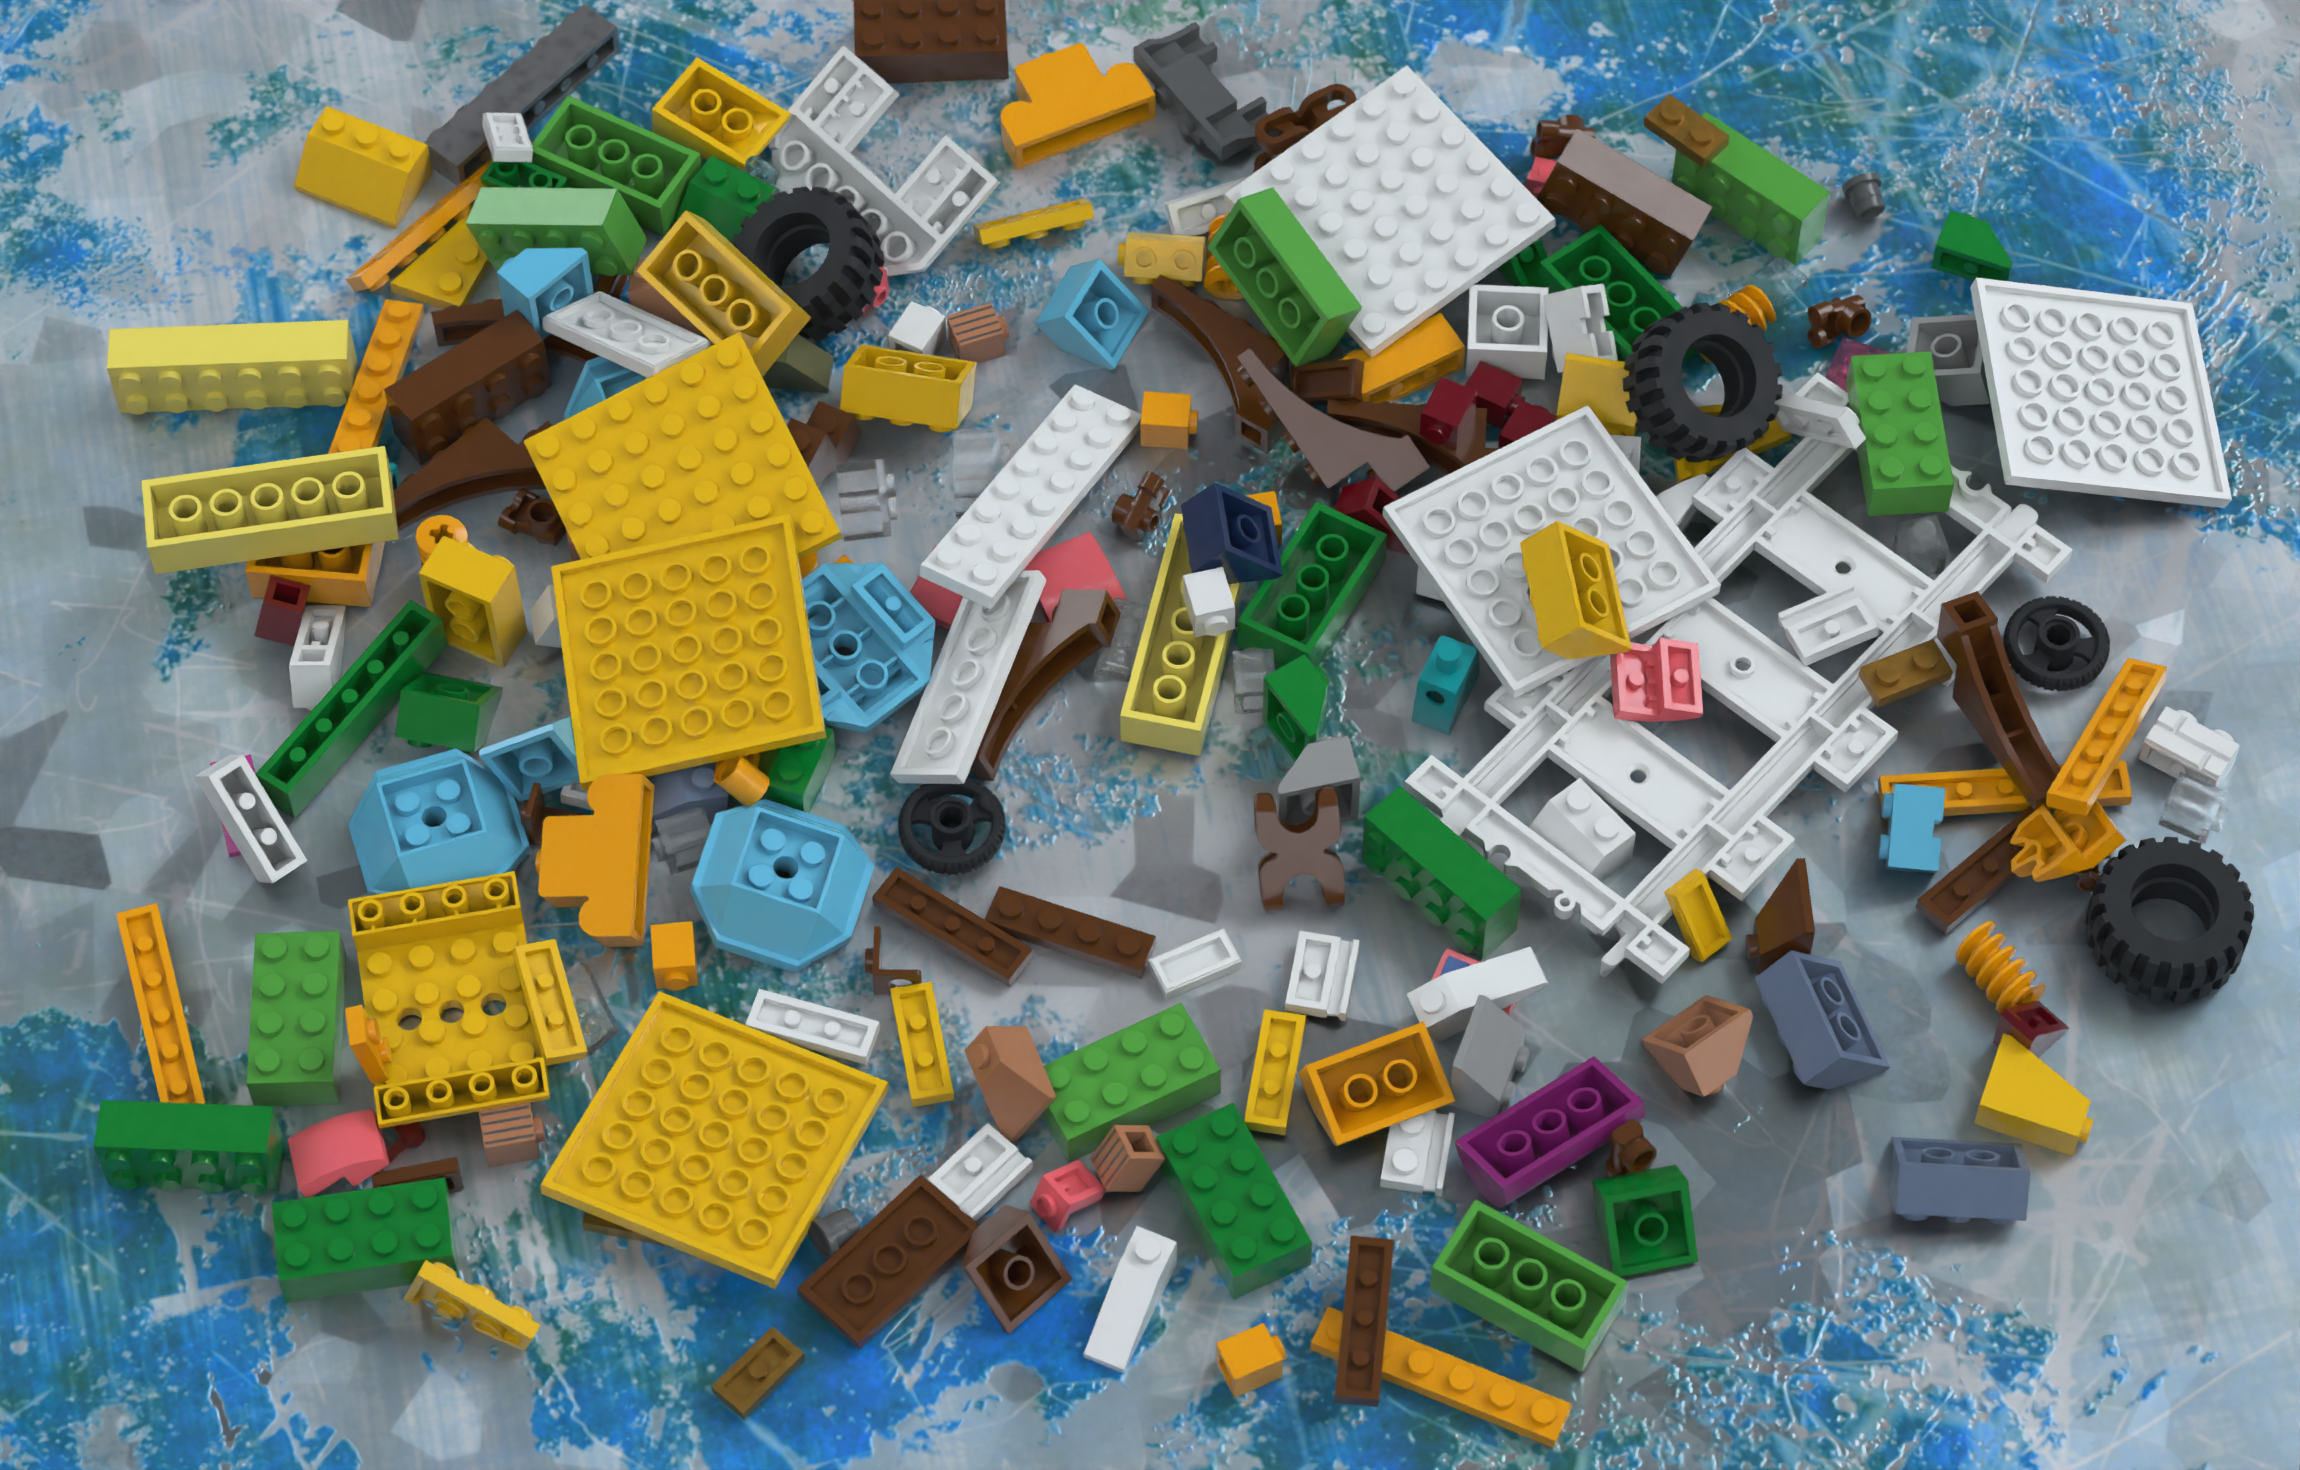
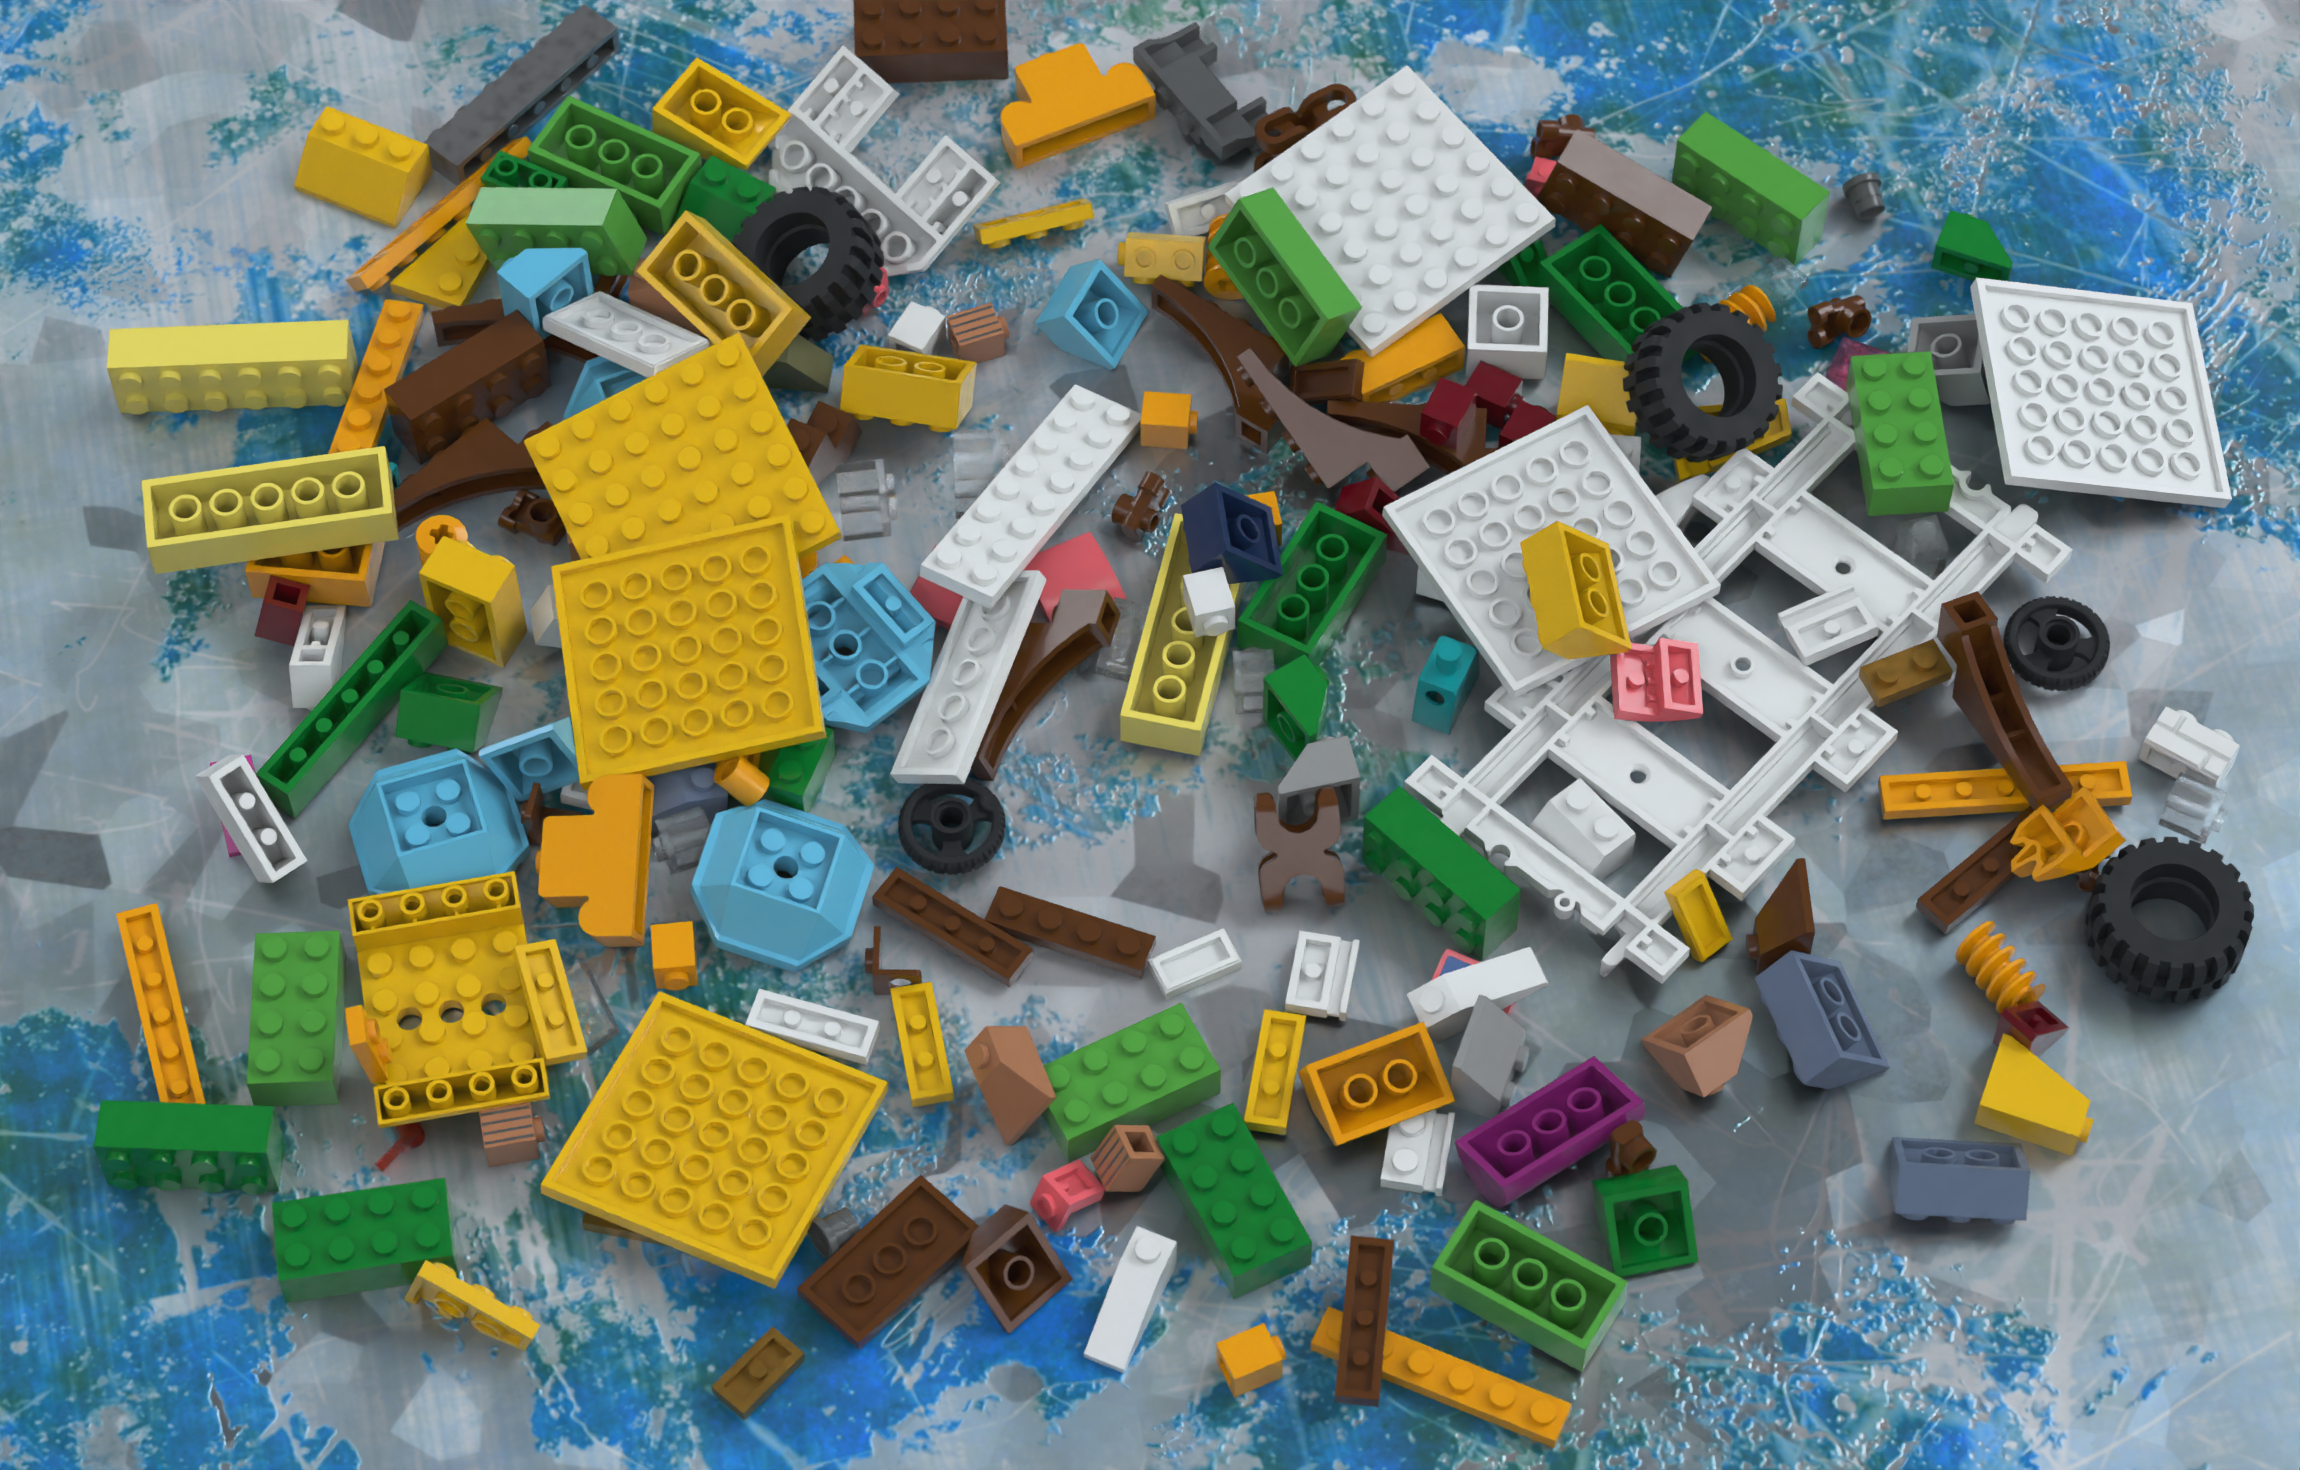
(338, 1148): coral slope -> none
(443, 1168): reddish brown tile -> none
(507, 137): white plate -> none
(762, 170): clear light blue arm -> none
(981, 1172): white plate -> none
(1579, 324): white brick -> none
(1686, 130): pearl gold plate -> none
(1819, 421): white plate -> none
(1911, 822): medium azure brick -> none
(2106, 737): light orange plate -> none

